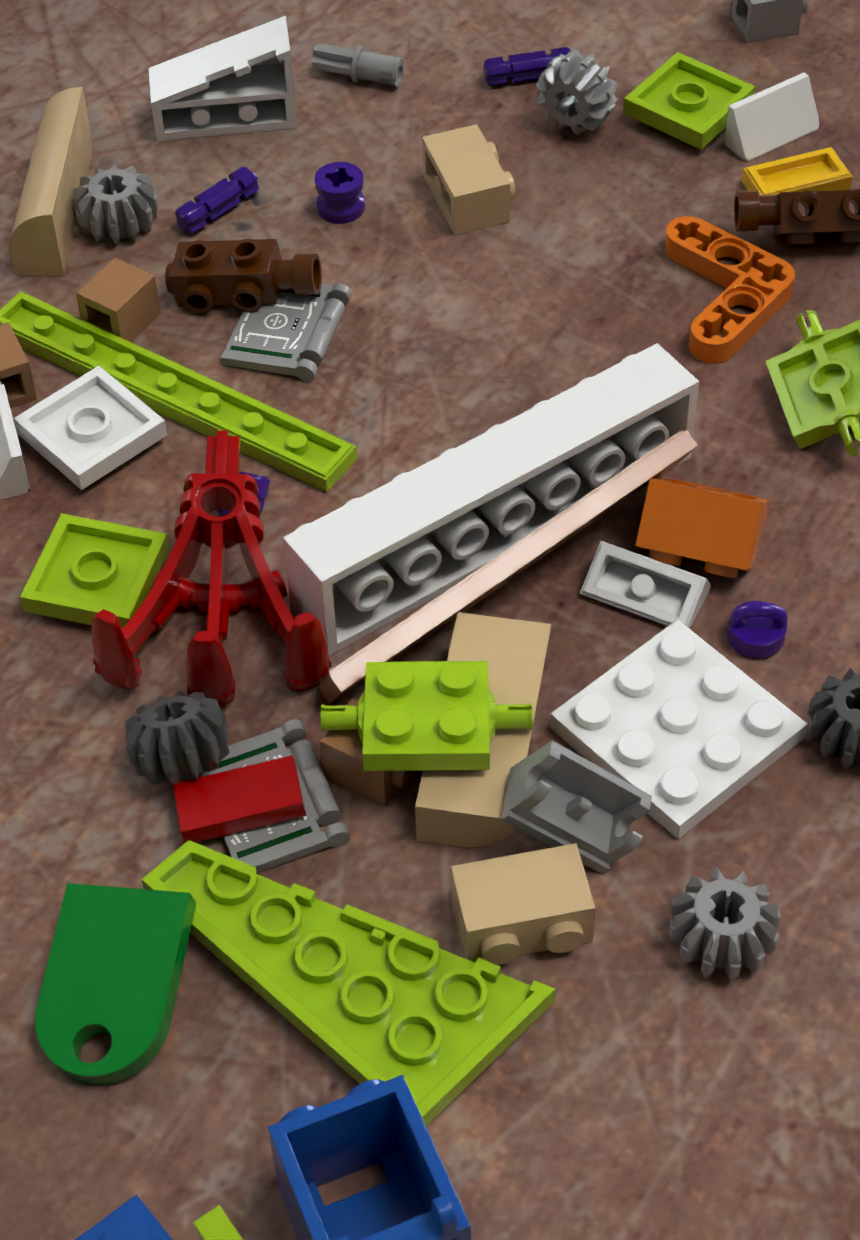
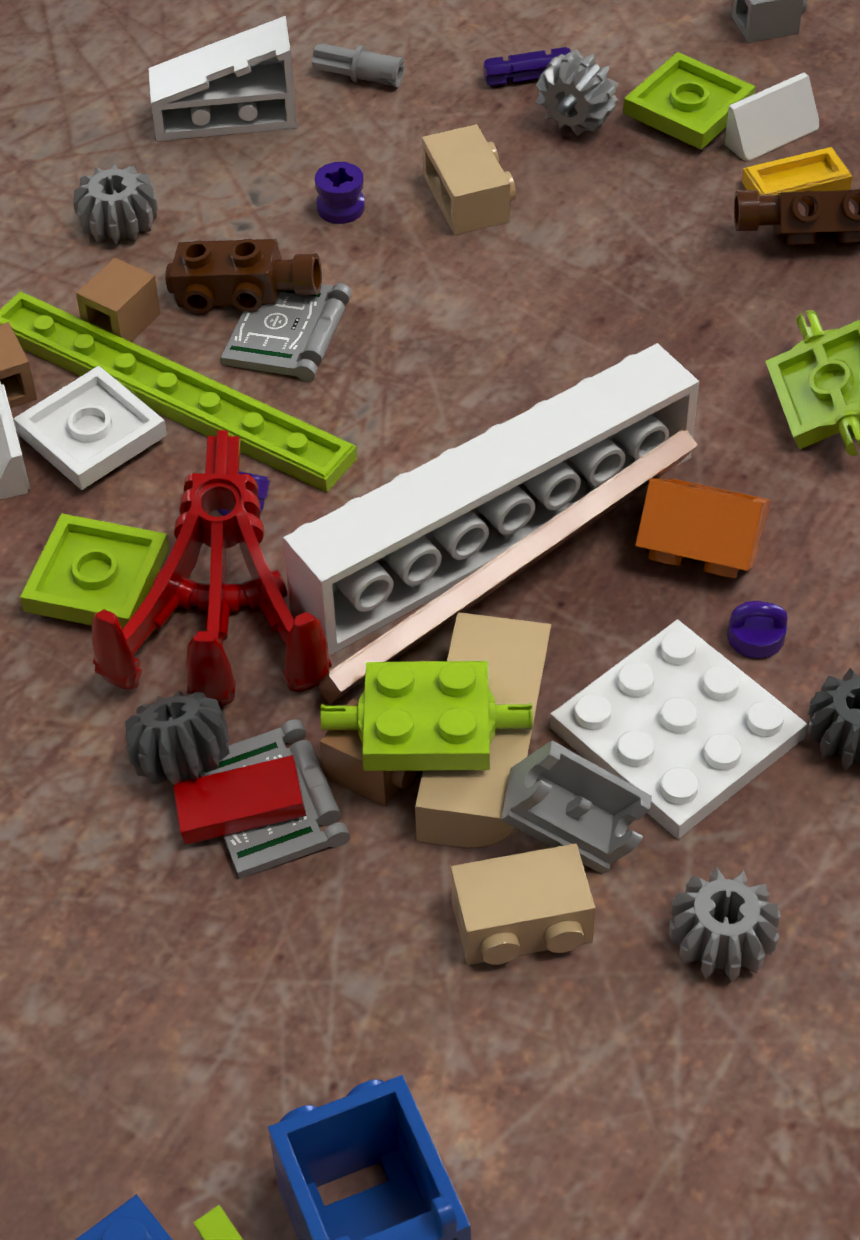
(46, 209): tan brick -> none
(114, 974): green tile -> none
(217, 200): dark purple axle -> none
(354, 982): lime wing -> none
(644, 586): white slope -> none
(757, 282): orange beam -> none

